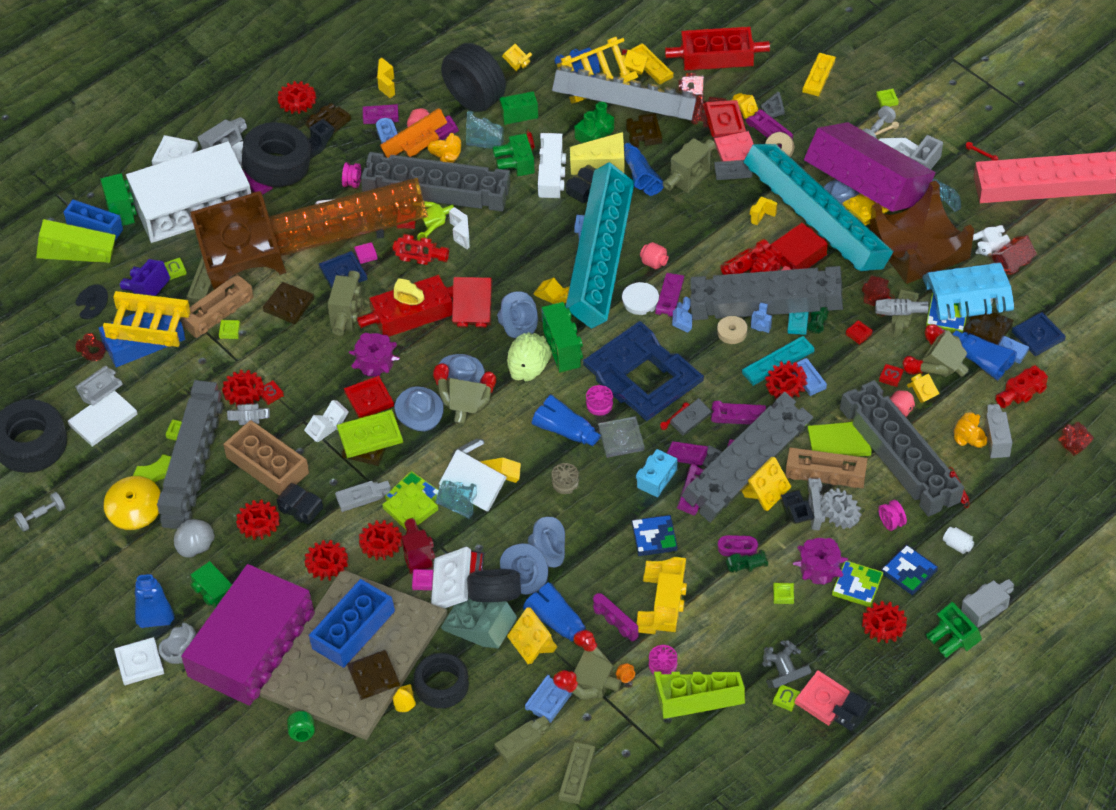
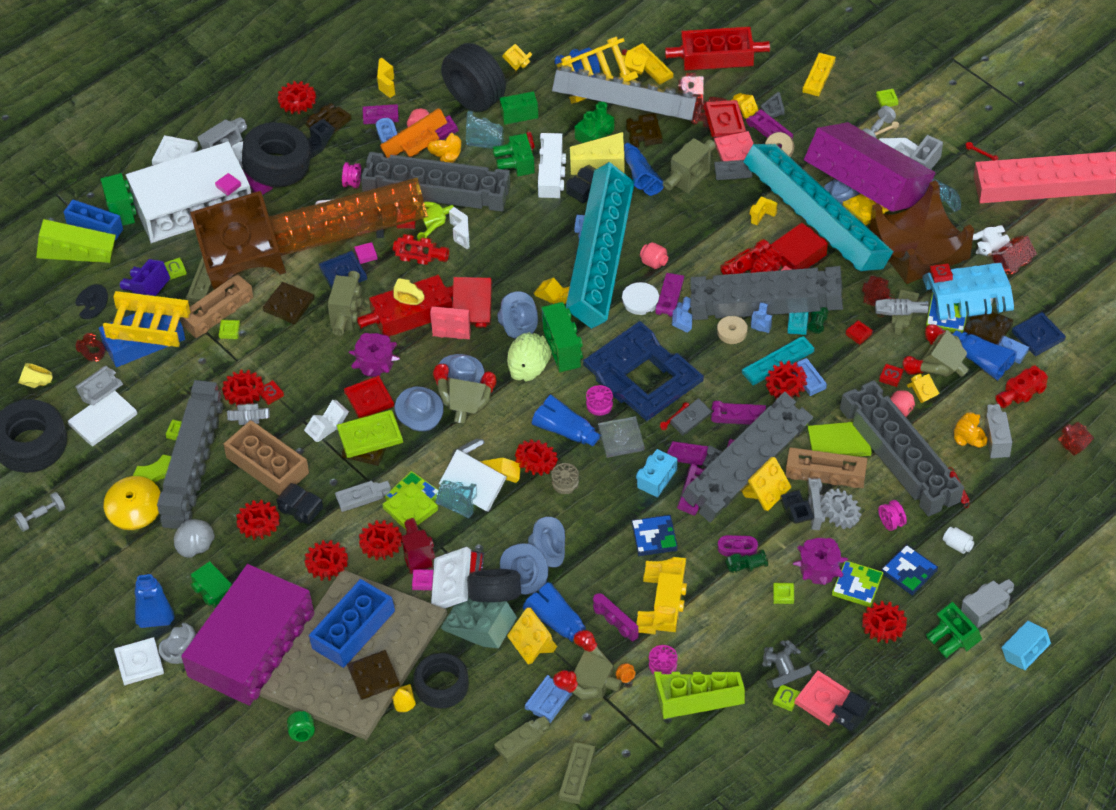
(35, 376): none -> light yellow rock
(228, 184): none -> dark pink tile
(450, 323): none -> coral plate
(536, 457): none -> red gear
(941, 273): none -> red tile
(1026, 645): none -> medium azure brick

